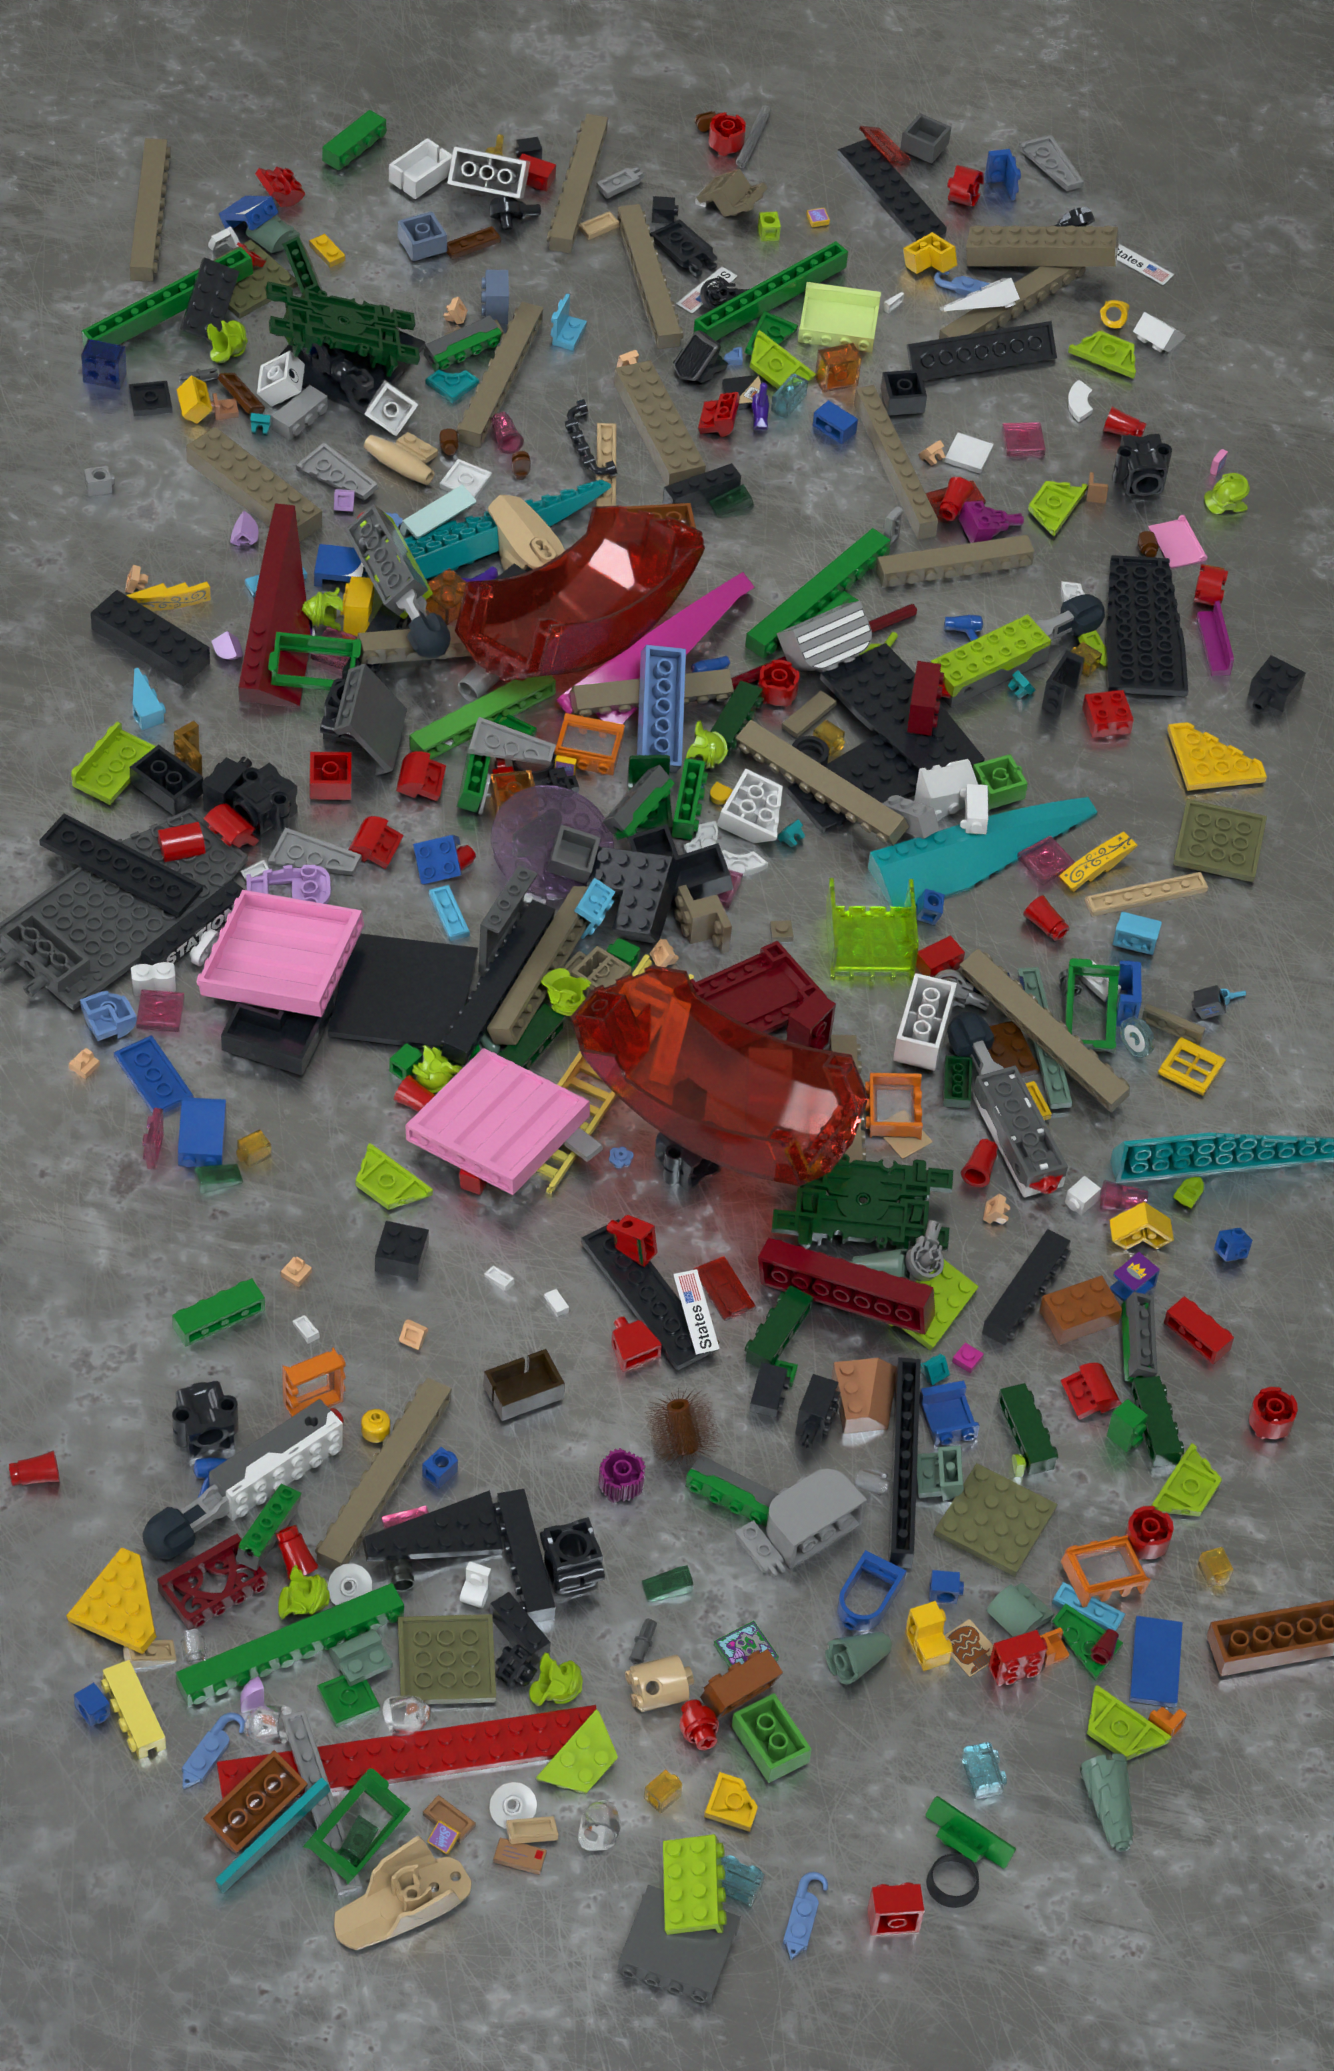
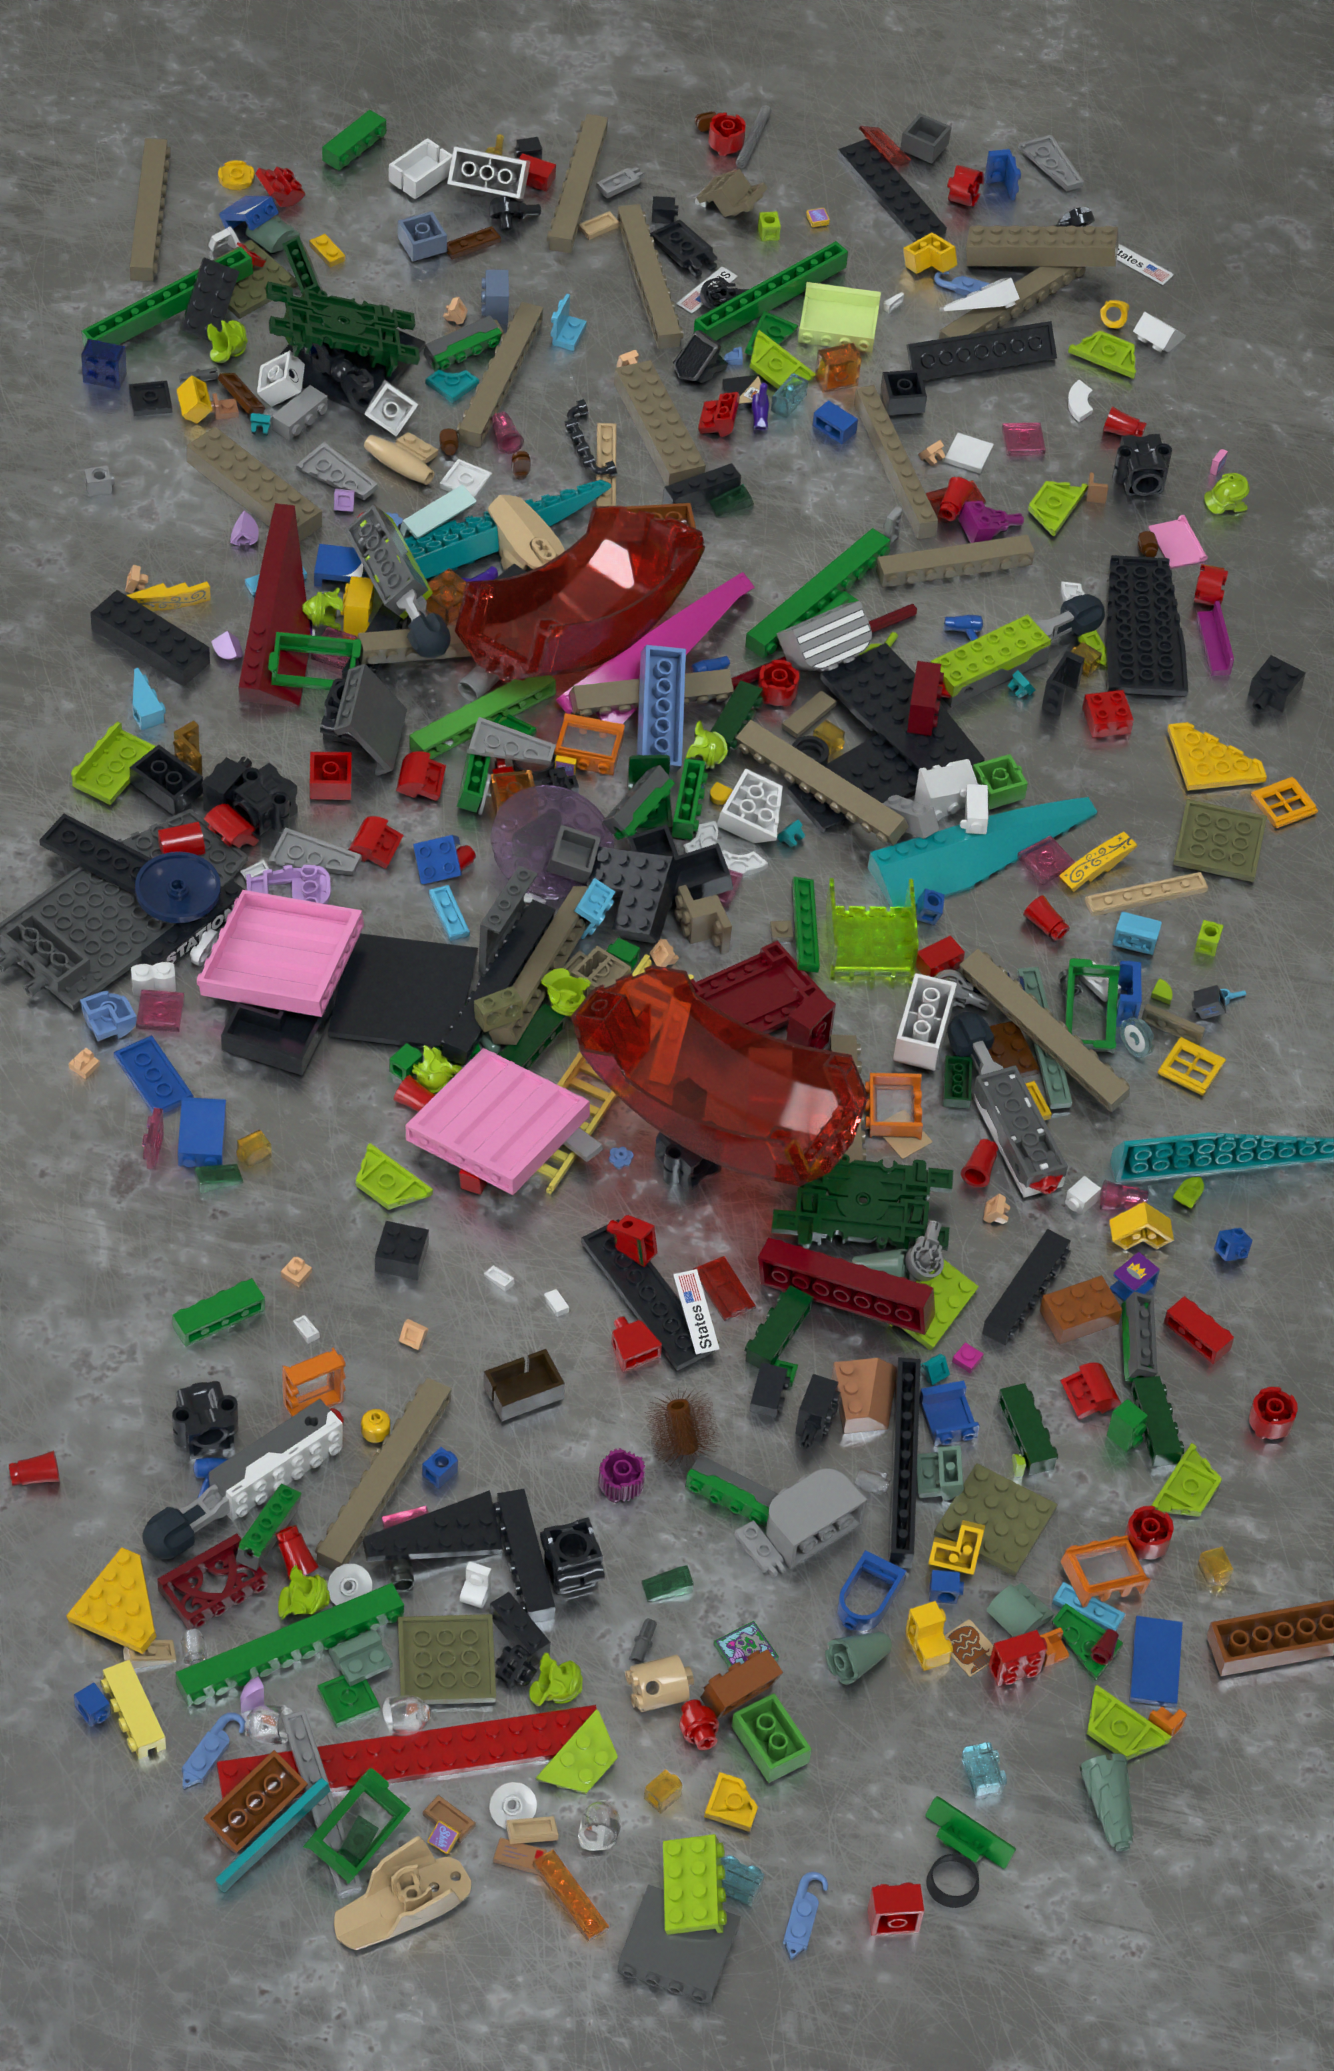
(177, 887): none -> dark blue dish
(236, 175): none -> yellow tile
(498, 1009): none -> olive brick
(570, 1895): none -> clear orange plate
(805, 924): none -> green tile
(961, 1554): none -> yellow brick
(1162, 992): none -> lime tile
(1209, 938): none -> lime brick
(1275, 789): none -> light orange piece

